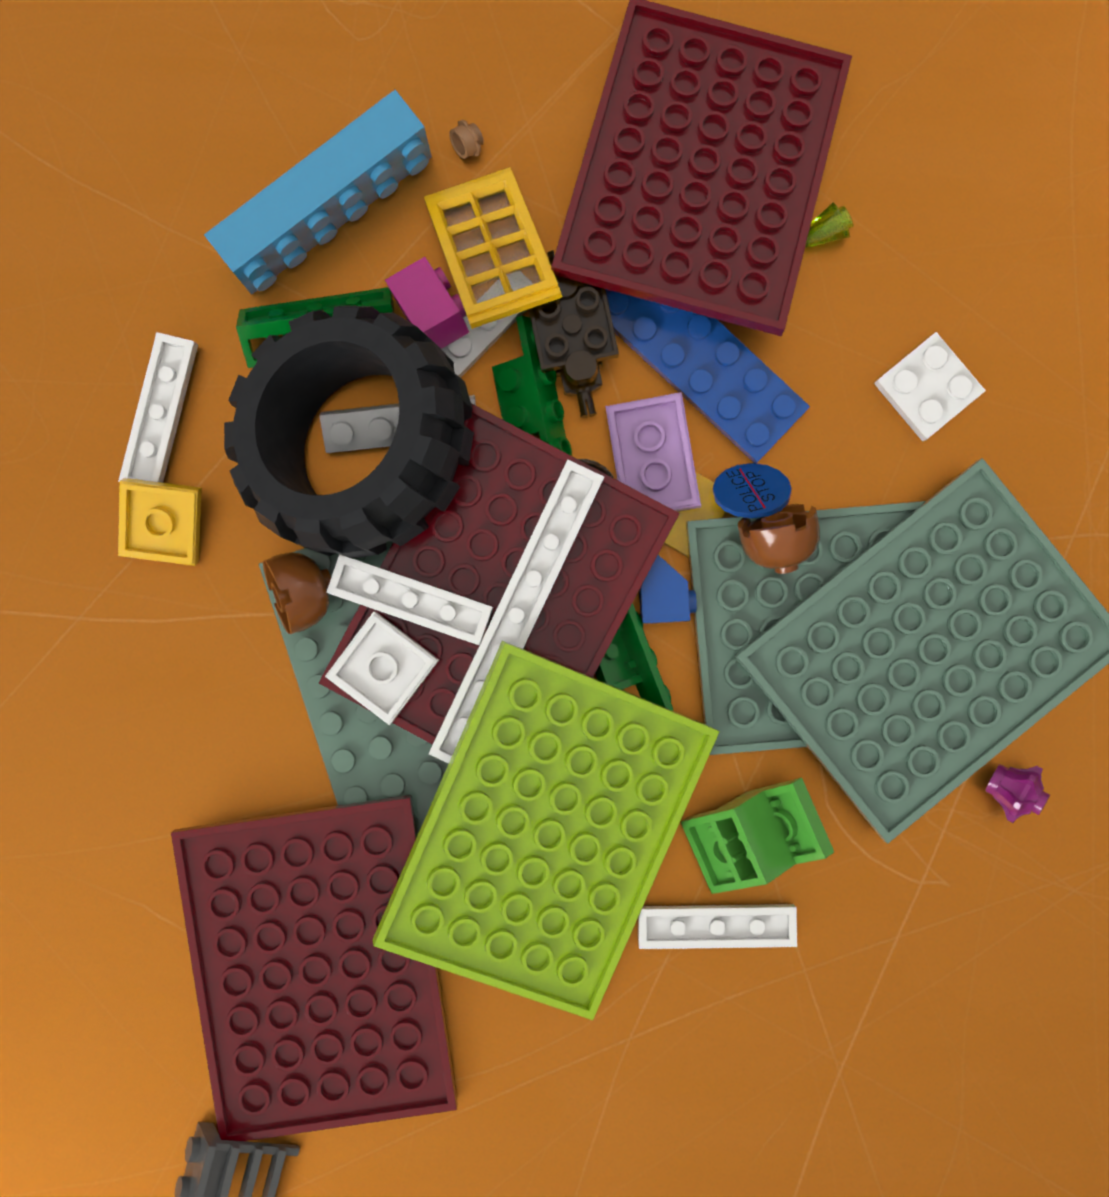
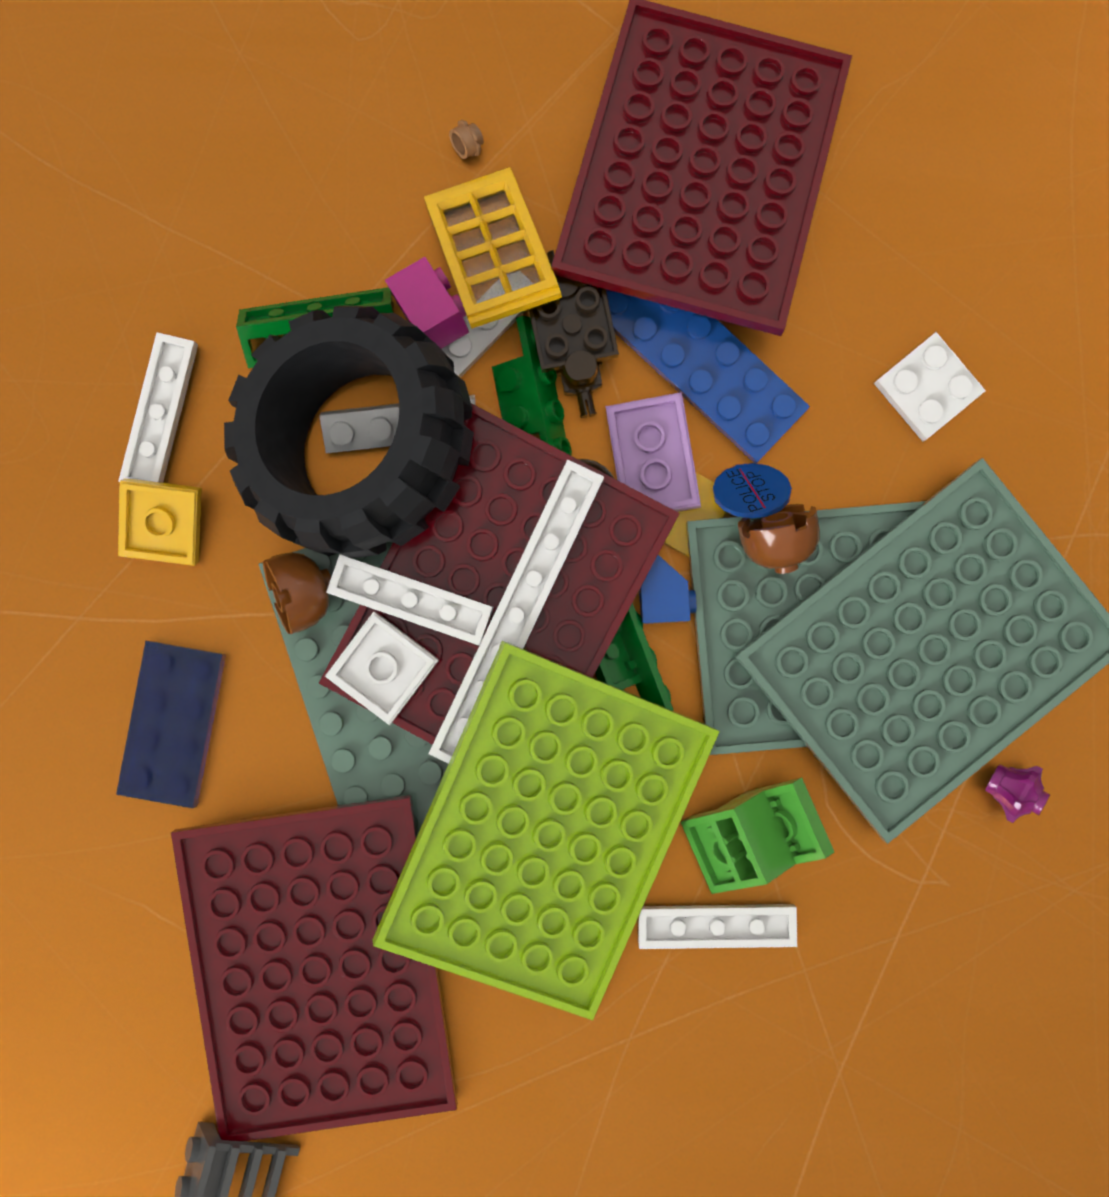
(171, 724): none -> clear blue plate
(322, 193): dark azure brick -> none
(829, 226): clear neon green cone -> none

